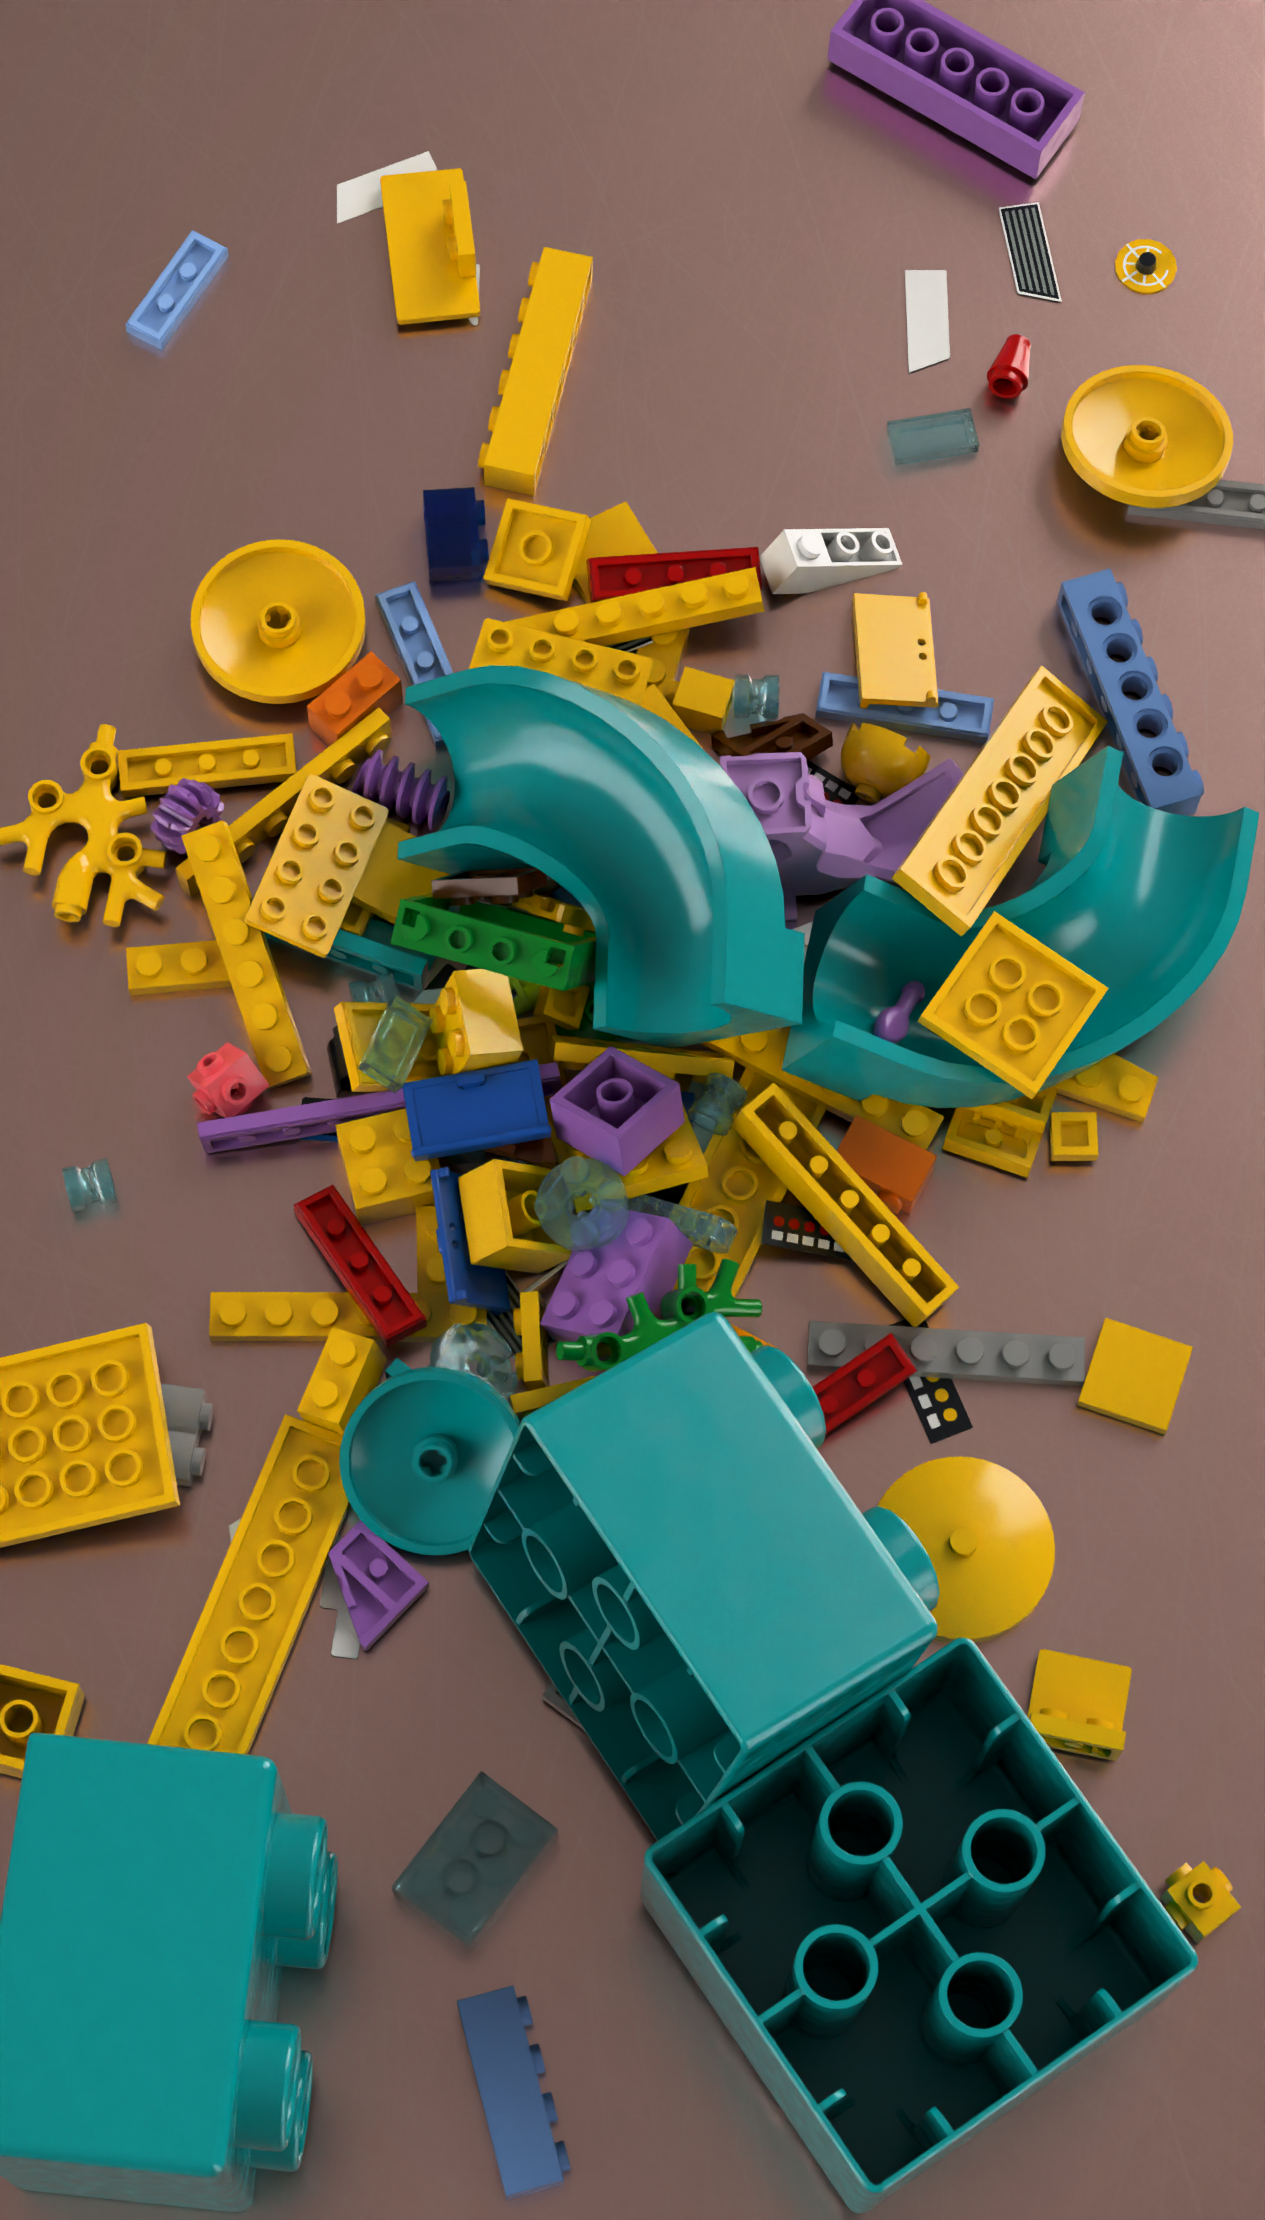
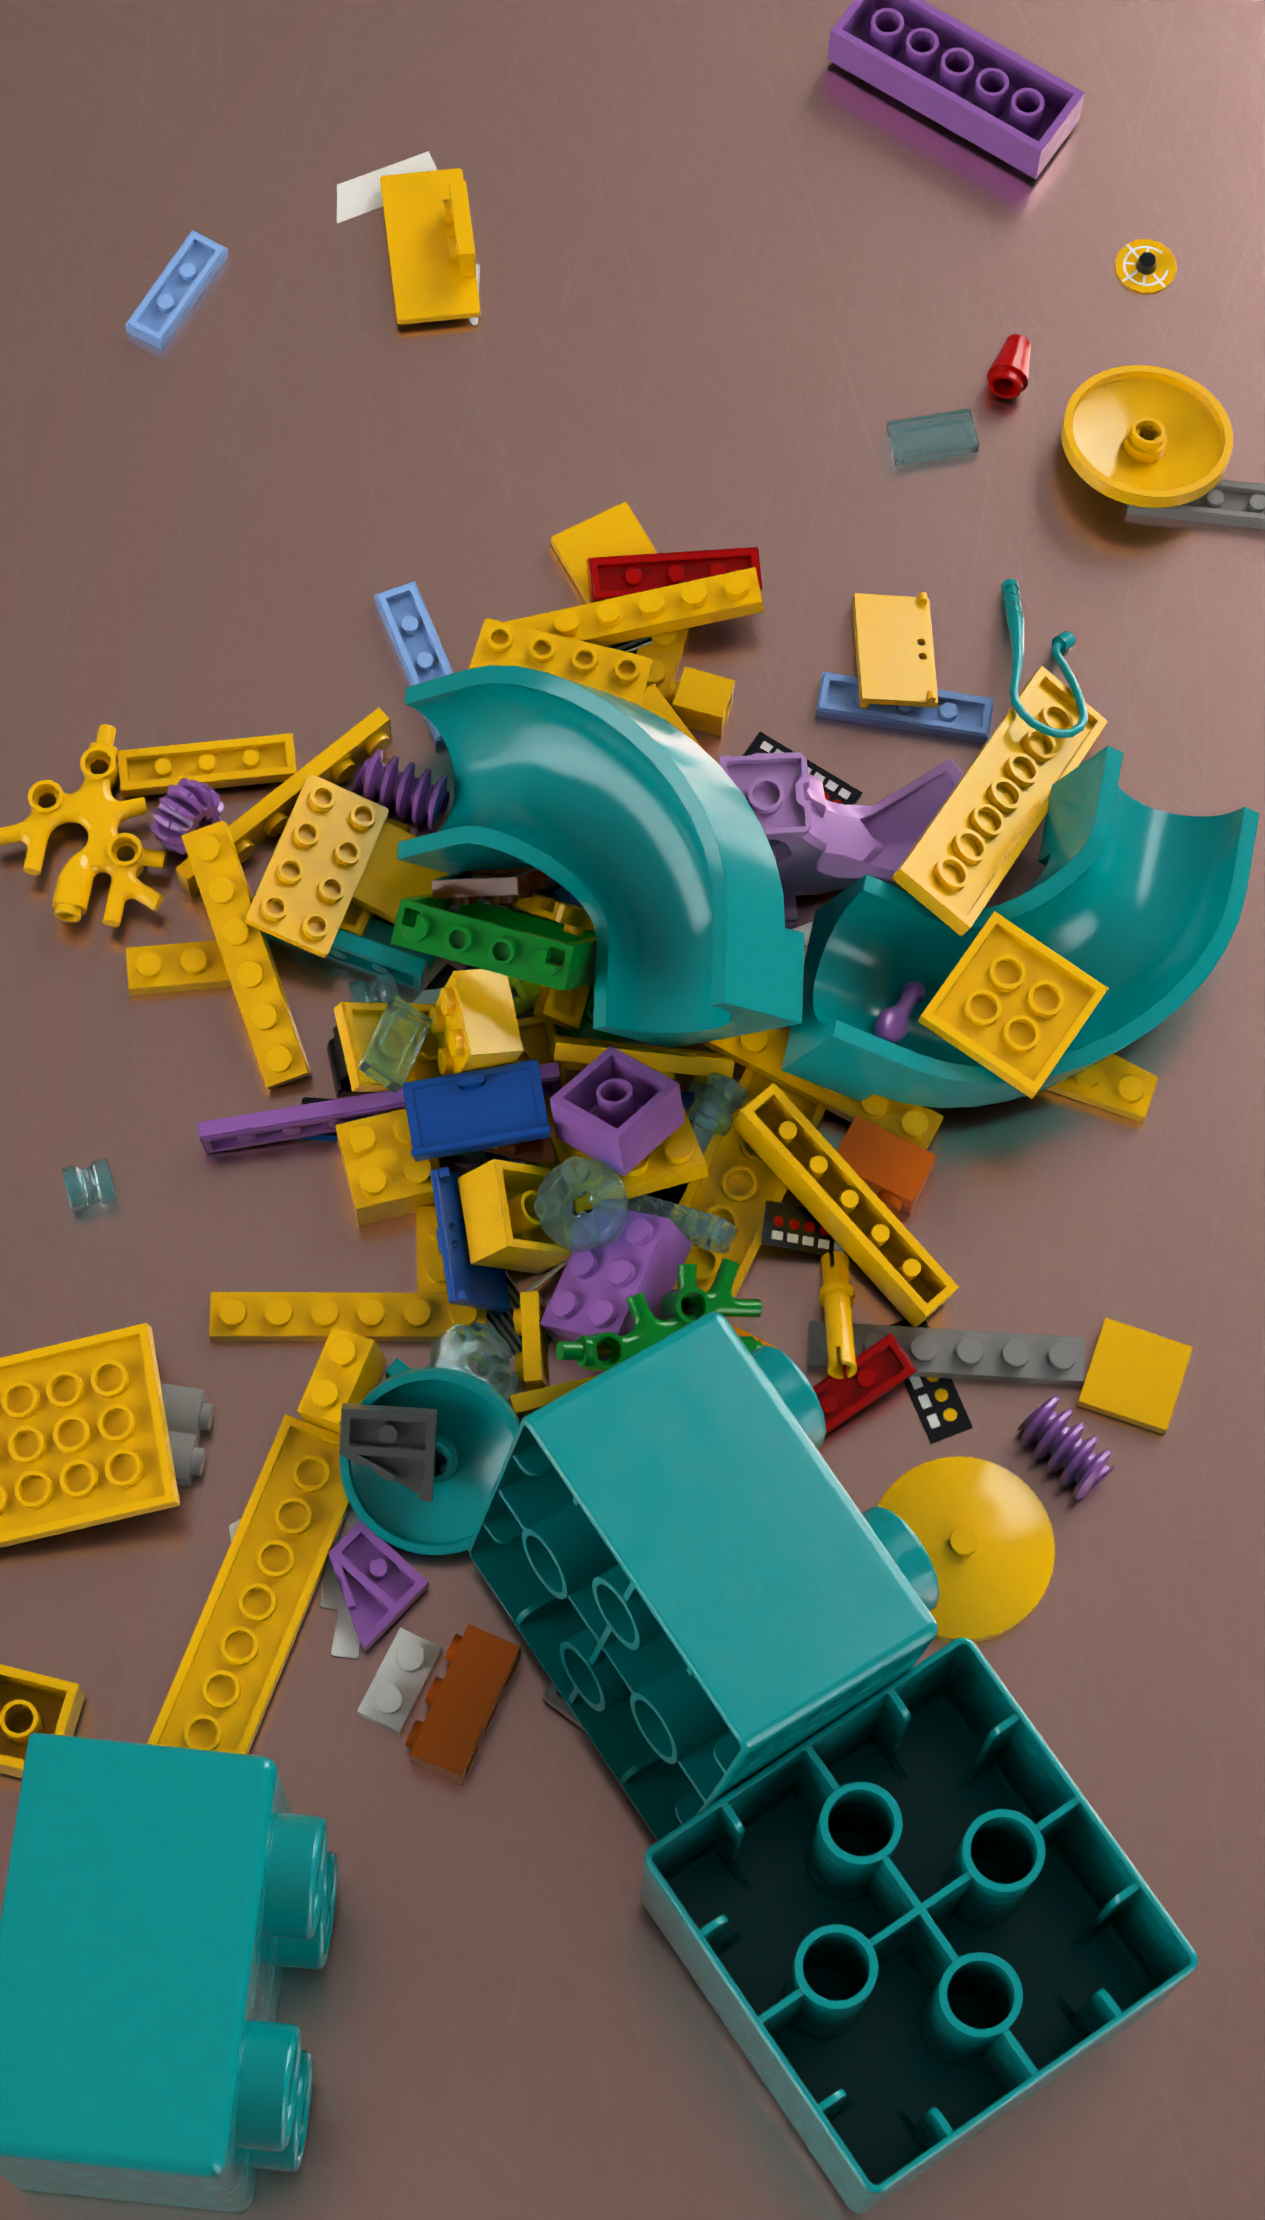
(226, 1082): coral brick -> none
(278, 621): yellow dish -> none
(353, 698): orange brick -> none
(360, 1266): red tile -> none
(392, 1442): none -> dark grey wing
(400, 1681): none -> white plate
(453, 534): clear blue brick -> none
(463, 1703): none -> orange brick
(475, 1862): clear light blue brick -> none
(511, 2092): medium blue brick -> none
(537, 371): yellow brick -> none
(537, 549): yellow plate -> none
(756, 696): clear light blue wheel -> none
(786, 735): reddish brown wing -> none
(824, 558): white slope -> none
(837, 1300): none -> yellow pin
(879, 761): yellow cylinder -> none
(926, 317): white sticker -> none
(1002, 1132): yellow slope -> none
(1029, 251): sticker -> none
(1060, 643): none -> teal piece
(1066, 1447): none -> medium lavender piece
(1073, 1136): yellow plate -> none
(1080, 1704): yellow bracket -> none
(1101, 596): medium blue brick -> none
(1212, 1889): yellow brick -> none

